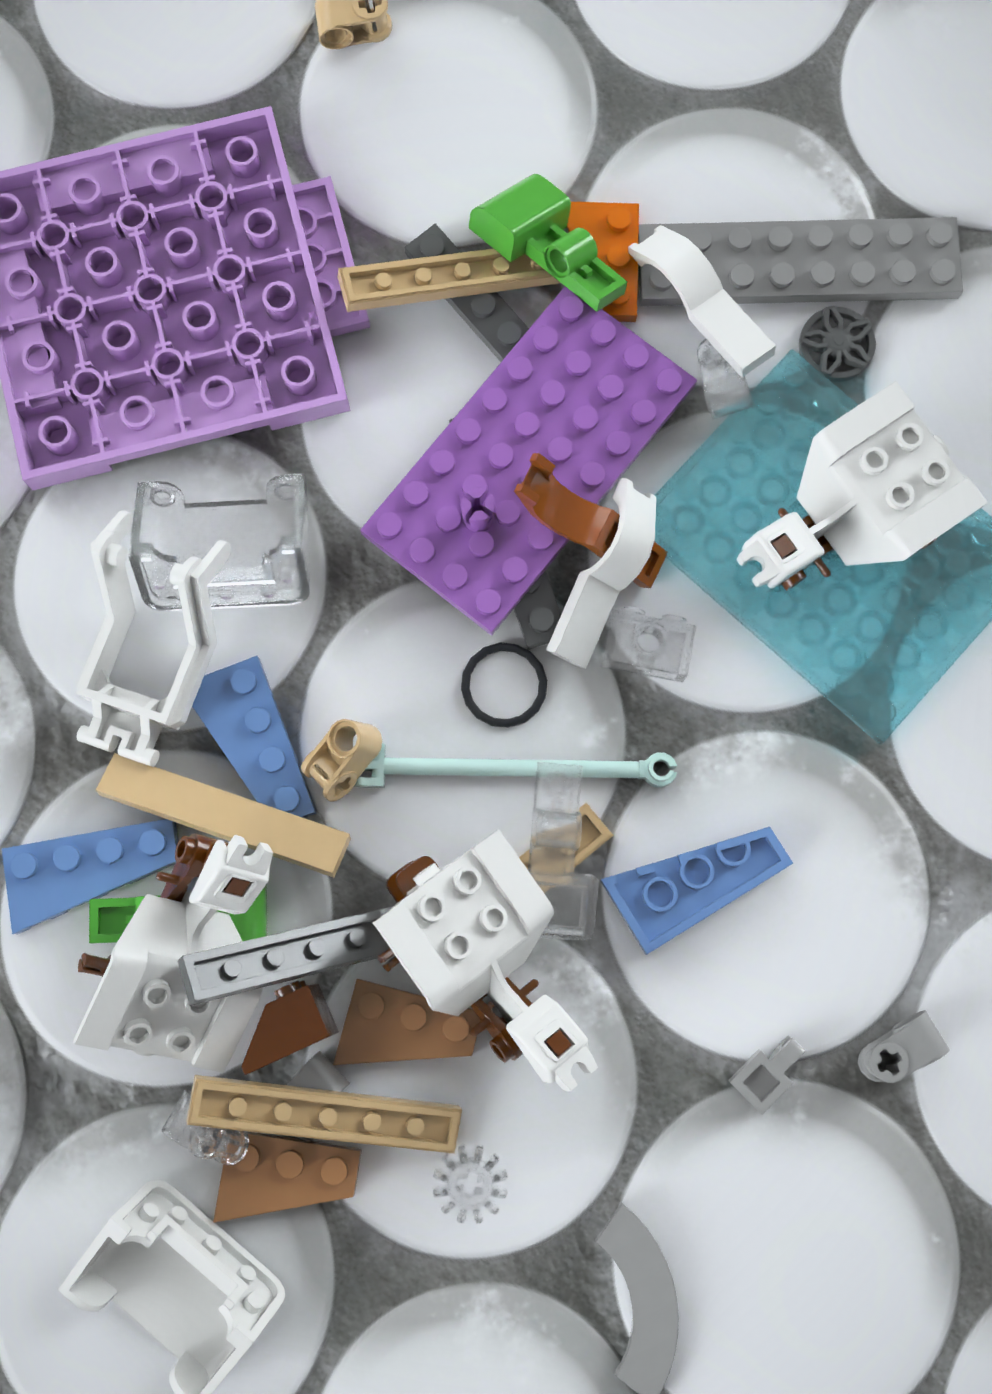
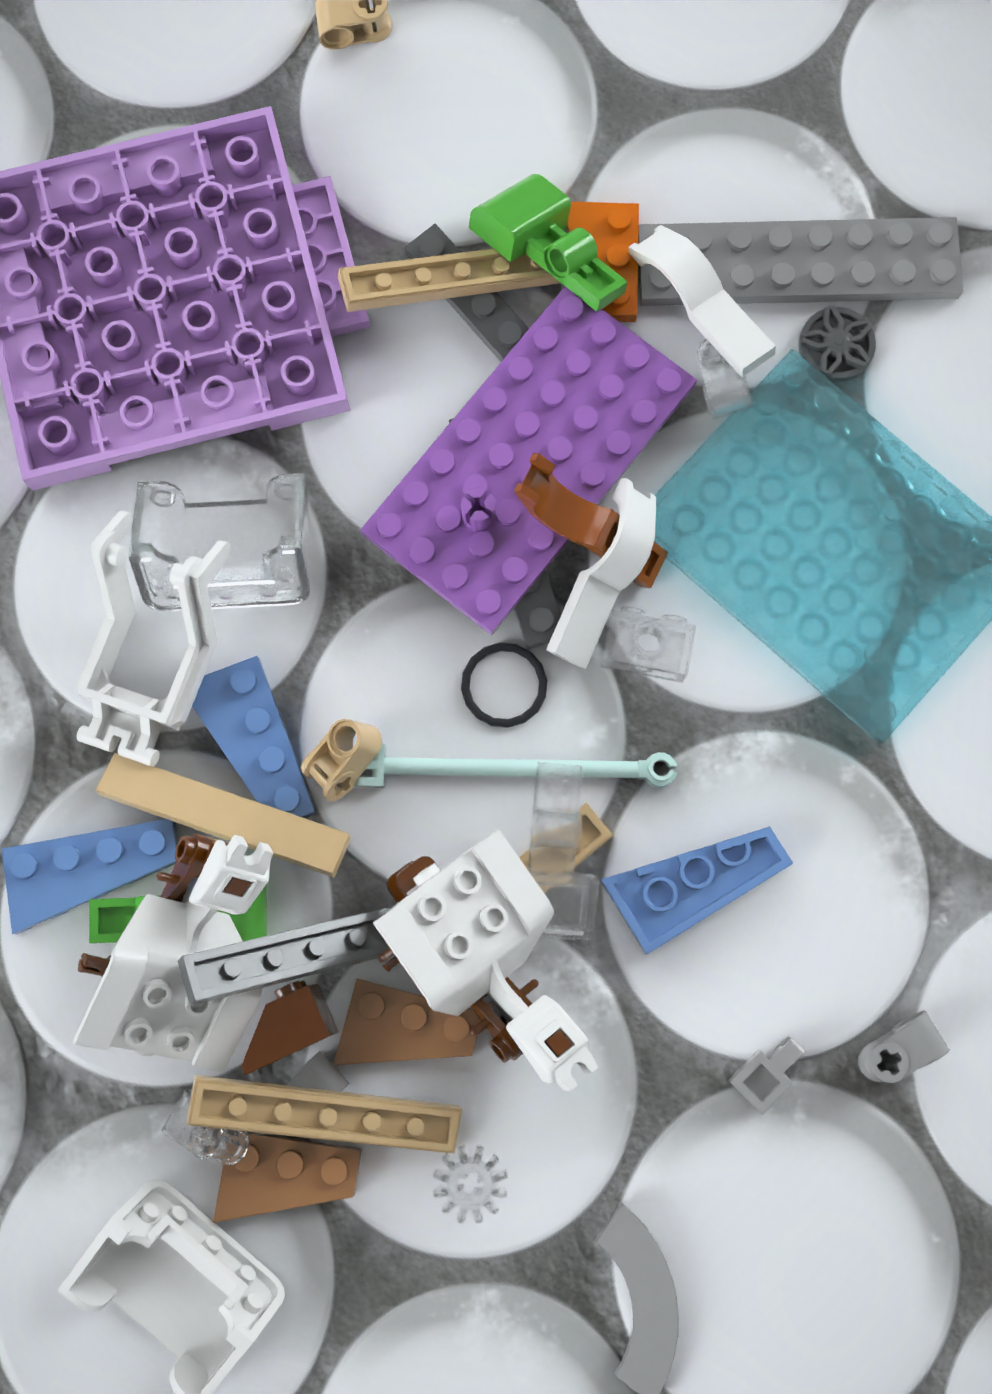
(871, 493): white piece -> none

